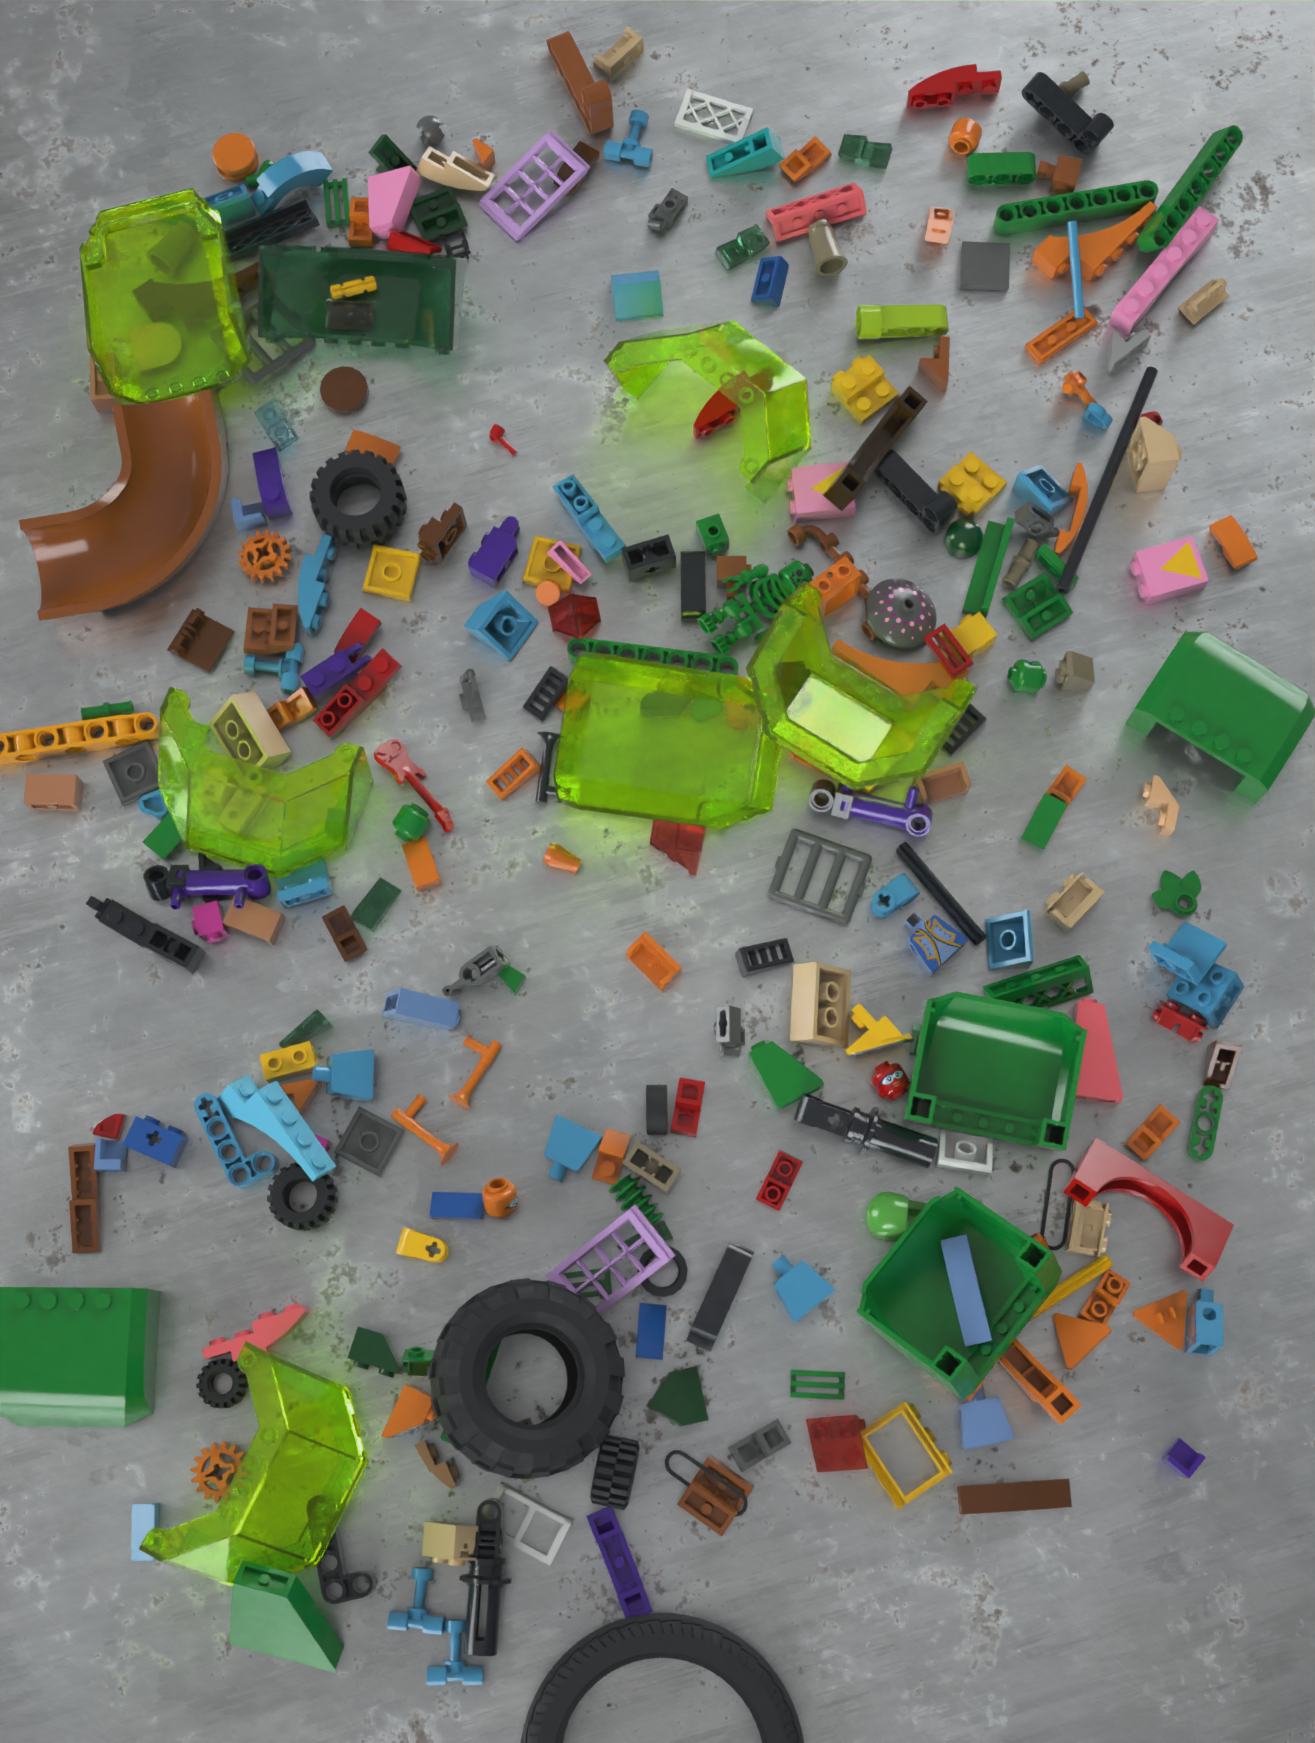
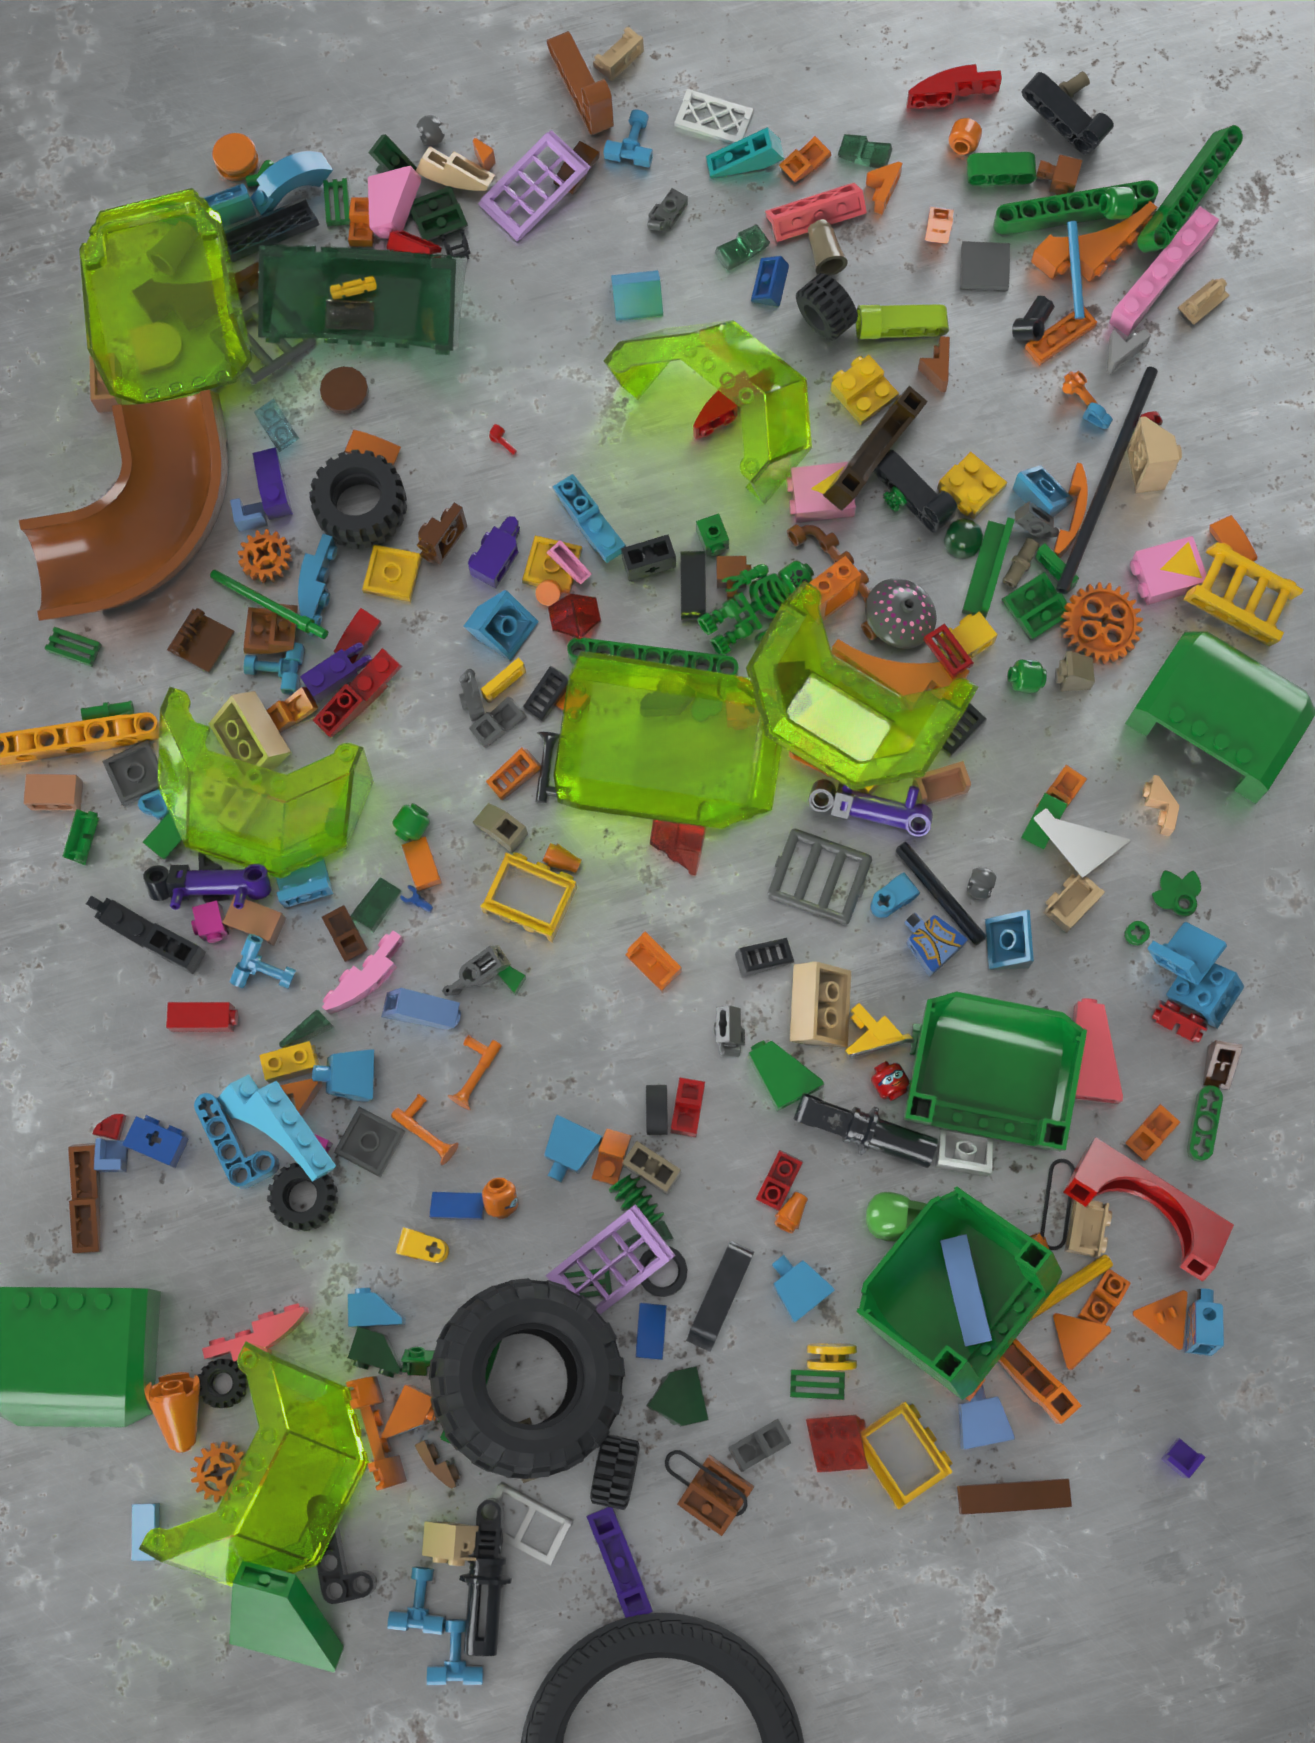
(54, 639): none -> green tile
(81, 836): none -> green hinge
(176, 1408): none -> orange cone
(201, 1017): none -> red brick
(252, 963): none -> dark azure bar
(303, 622): none -> green bar
(358, 984): none -> bright pink slope
(364, 1397): none -> orange wedge
(371, 1310): none -> dark azure slope
(395, 758): red piece -> none
(417, 900): none -> blue piece
(497, 722): none -> dark grey slope
(501, 827): none -> dark tan slope
(503, 680): none -> yellow tile
(530, 895): none -> window
(791, 1213): none -> orange cone
(826, 307): none -> black tyre
(832, 1356): none -> yellow head
(884, 181): none -> orange slope
(894, 498): none -> green bush
(981, 883): none -> dark grey piece
(1032, 325): none -> black piece
(1041, 981): green fence -> none
(1080, 845): none -> white sticker
(1104, 601): none -> orange gear
(1118, 203): none -> green head
(1132, 939): none -> green bush
(1224, 607): none -> yellow fence

